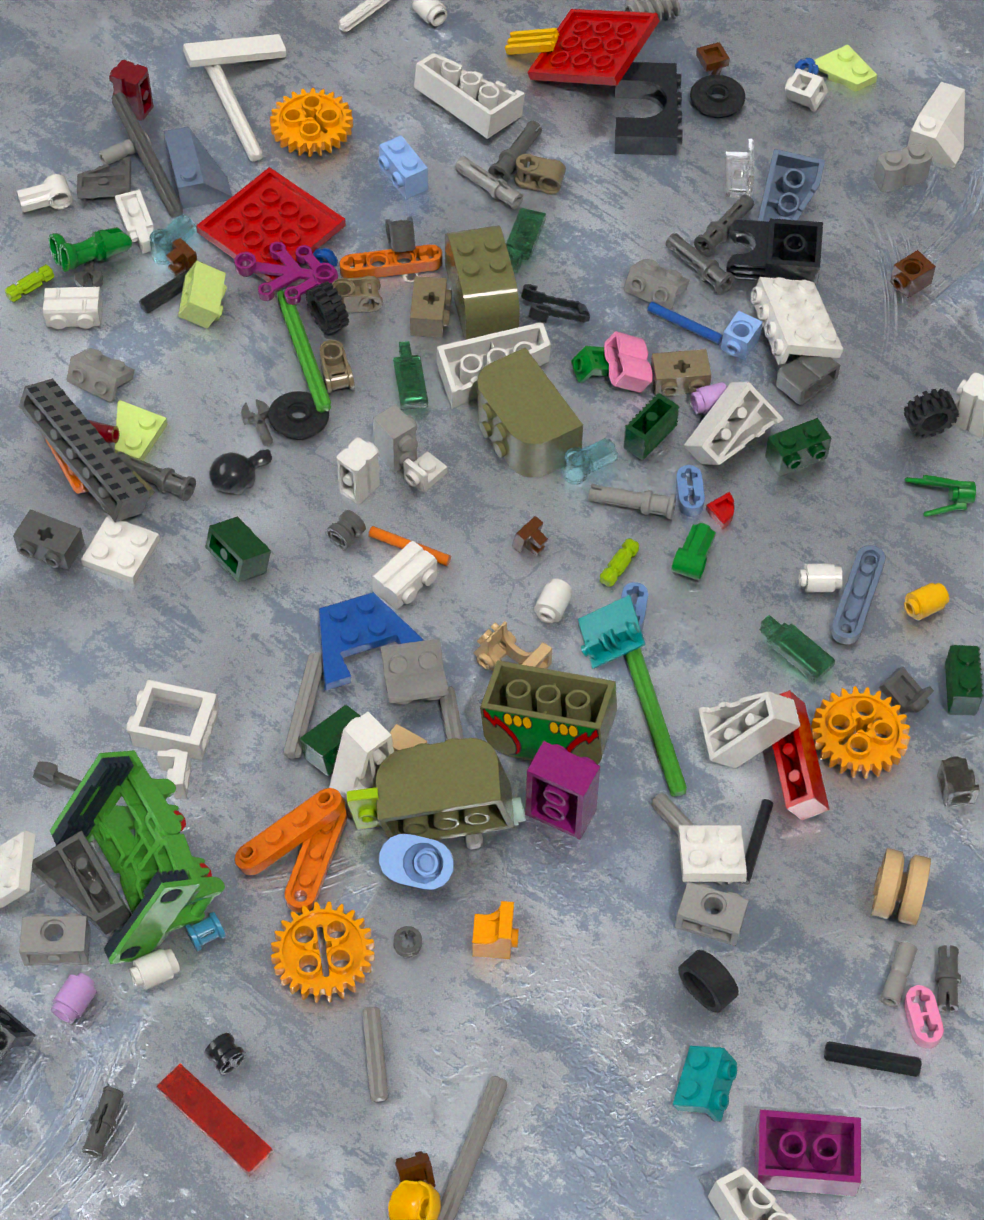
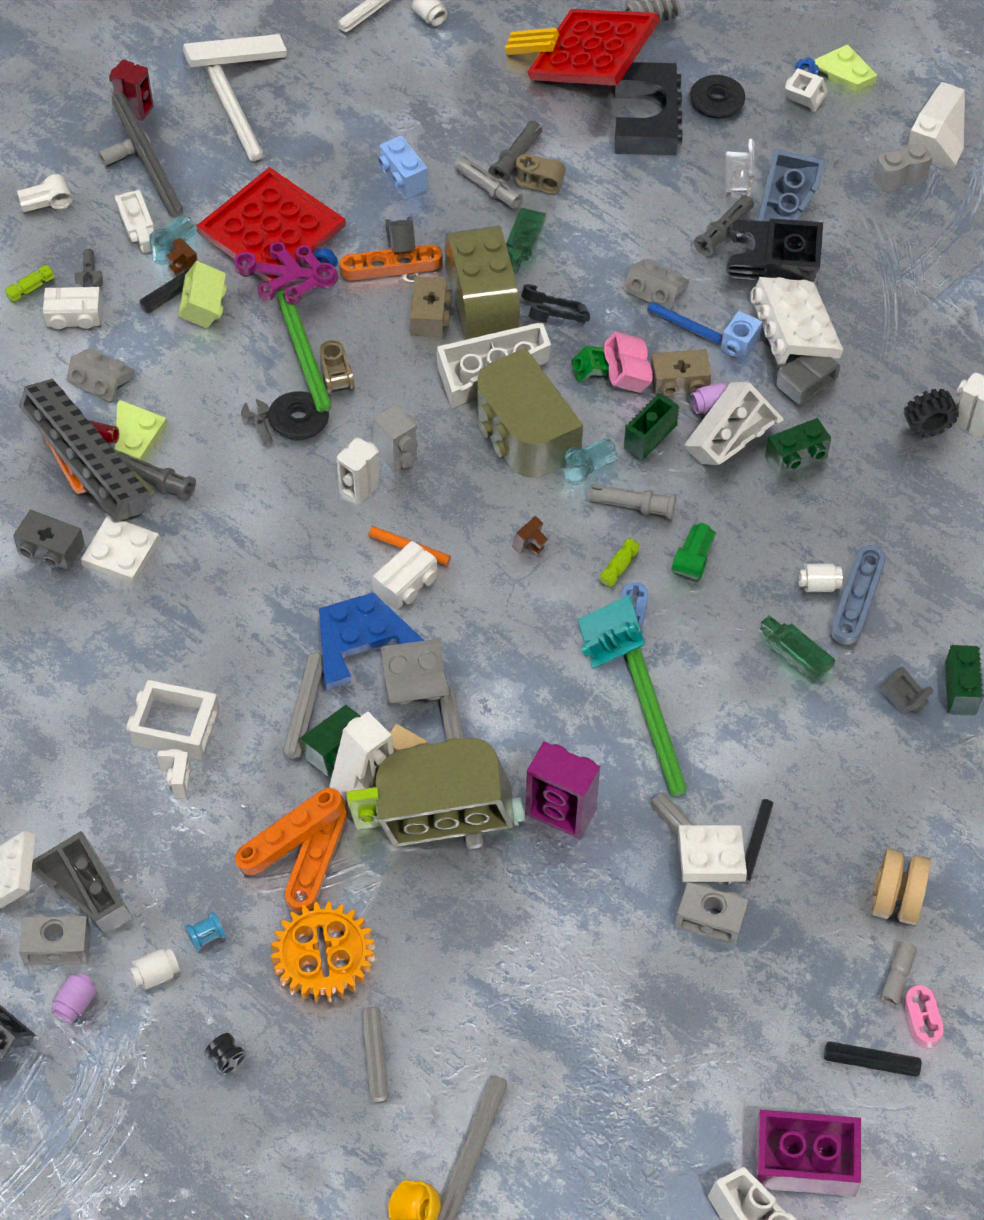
(47, 774): dark grey bar -> none
(101, 245): green piece -> none
(102, 1122): dark grey pin -> none
(105, 181): flat silver wing -> none
(155, 898): bright green container -> none
(195, 172): sand blue wedge -> none
(215, 1119): clear red tile -> none
(235, 472): black hair -> none
(238, 549): dark green brick -> none
(311, 122): light orange gear -> none
(327, 308): black tyre -> none
(344, 531): dark grey wheel -> none
(356, 293): dark tan piece -> none
(409, 379): clear green hinge -> none
(415, 1168): reddish brown tile -> none
(416, 861): light blue piece -> none
(417, 941): dark grey bush -> none
(424, 471): white bracket -> none
(467, 95): white wedge -> none
(495, 933): light orange brick -> none
(502, 642): tan tile -> none
(550, 706): olive brick -> none
(553, 601): white brick -> none
(695, 490): medium blue beam -> none
(706, 1081): teal bracket -> none
(707, 269): dark grey pin -> none
(708, 981): black tyre -> none
(713, 58): reddish brown tile -> none
(722, 510): red tile -> none
(747, 726): white wedge -> none
(800, 767): red brick -> none
(877, 751): light orange gear -> none
(912, 274): reddish brown brick -> none
(926, 600): yellow brick -> none
(948, 979): dark grey pin -> none
(957, 782): clear smoke brick -> none
(959, 491): green plant -> none

